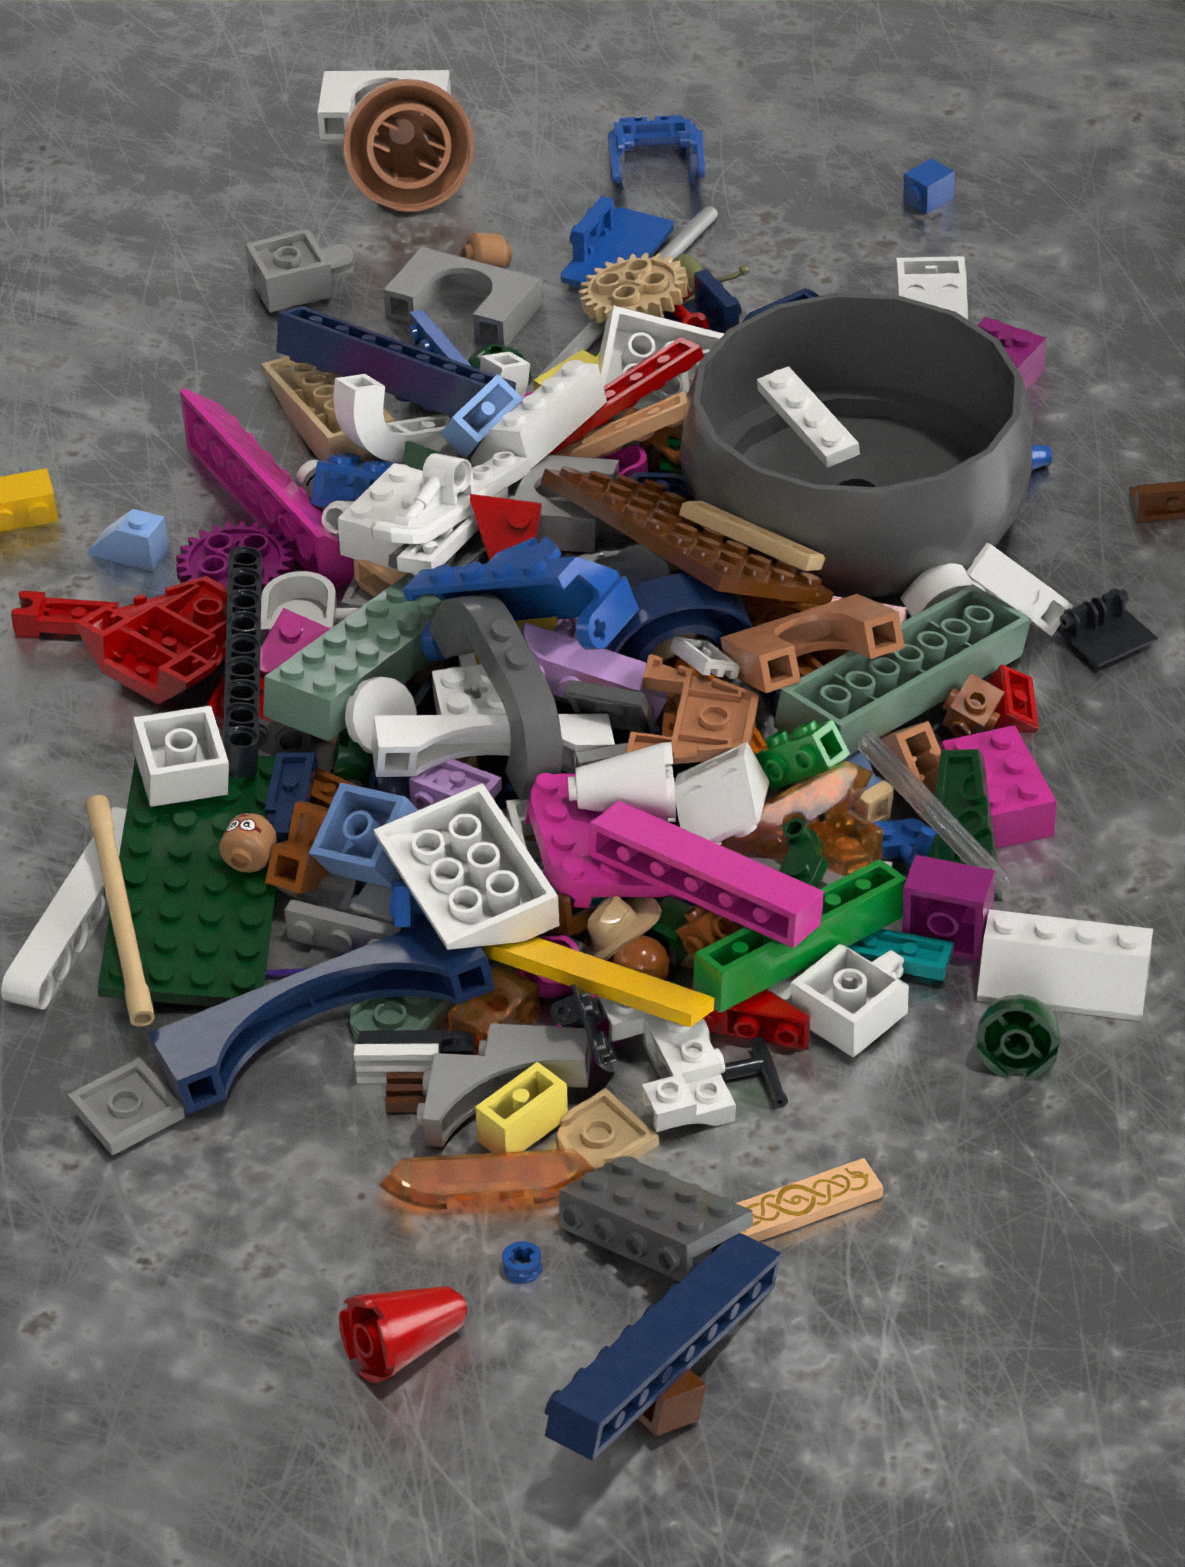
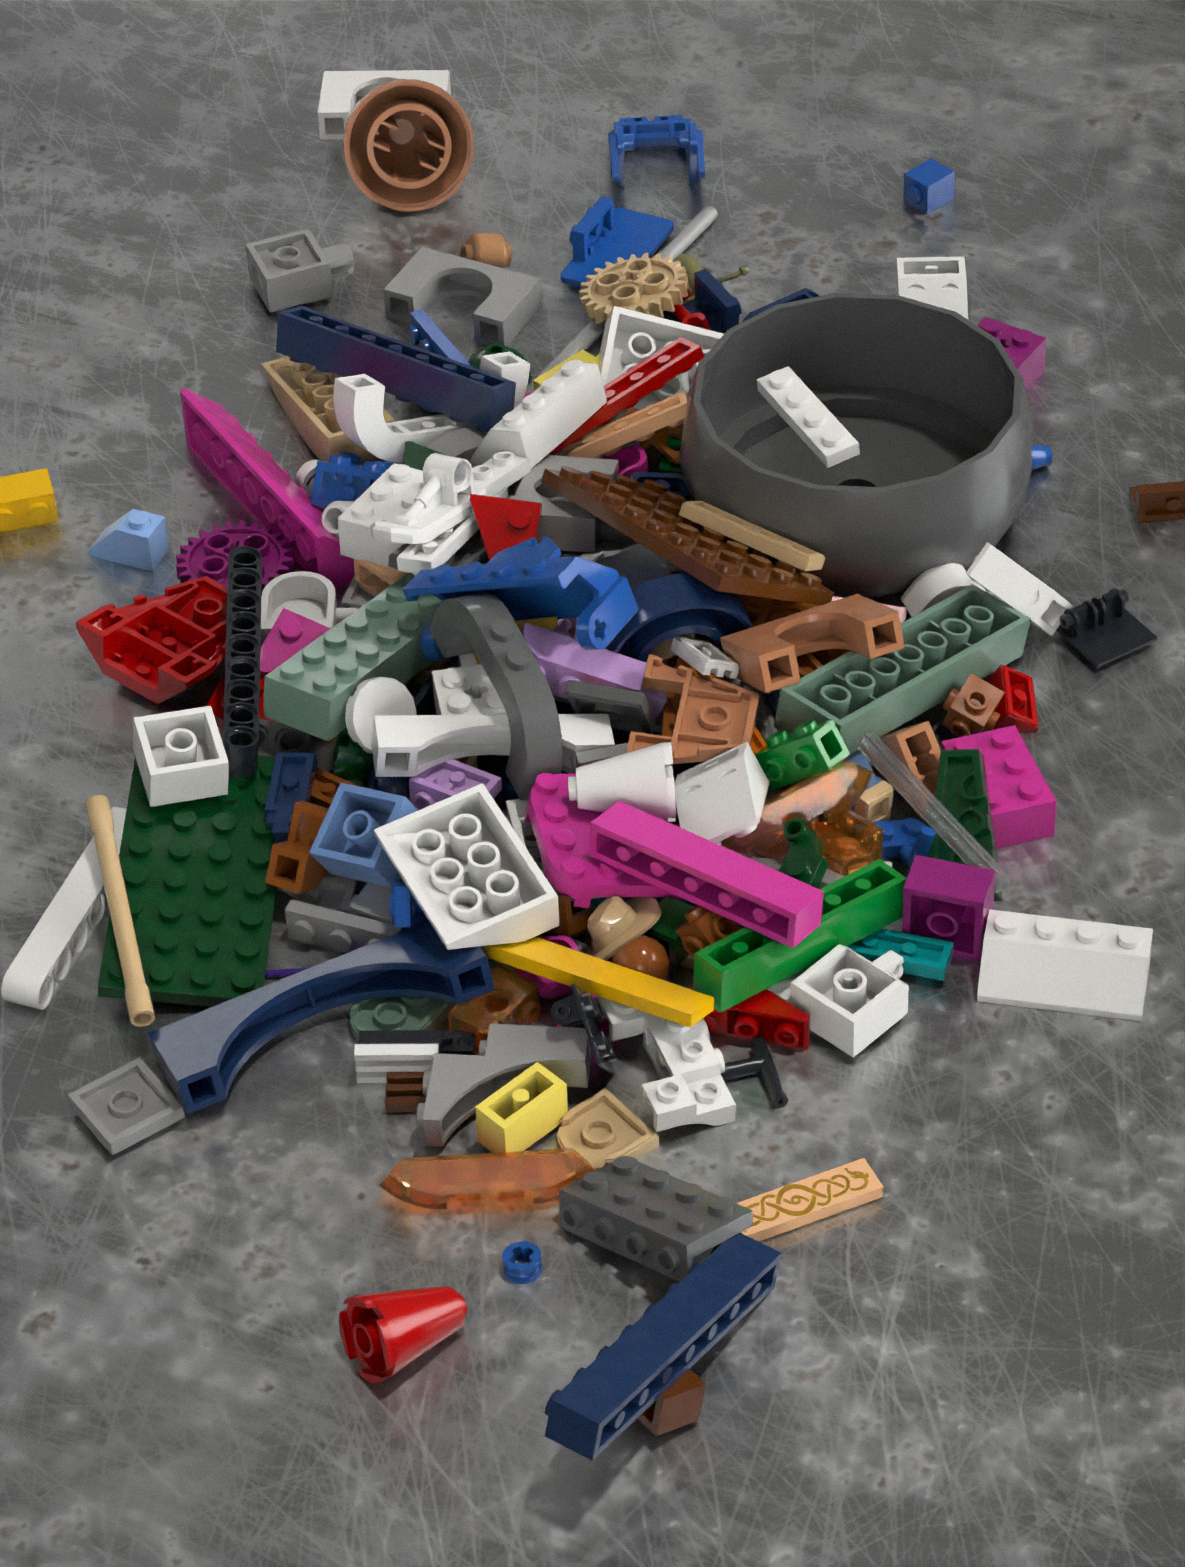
(50, 614): red plate -> none
(247, 842): medium nougat head -> none
(479, 415): light blue slope -> none
(1018, 1036): dark green cylinder -> none

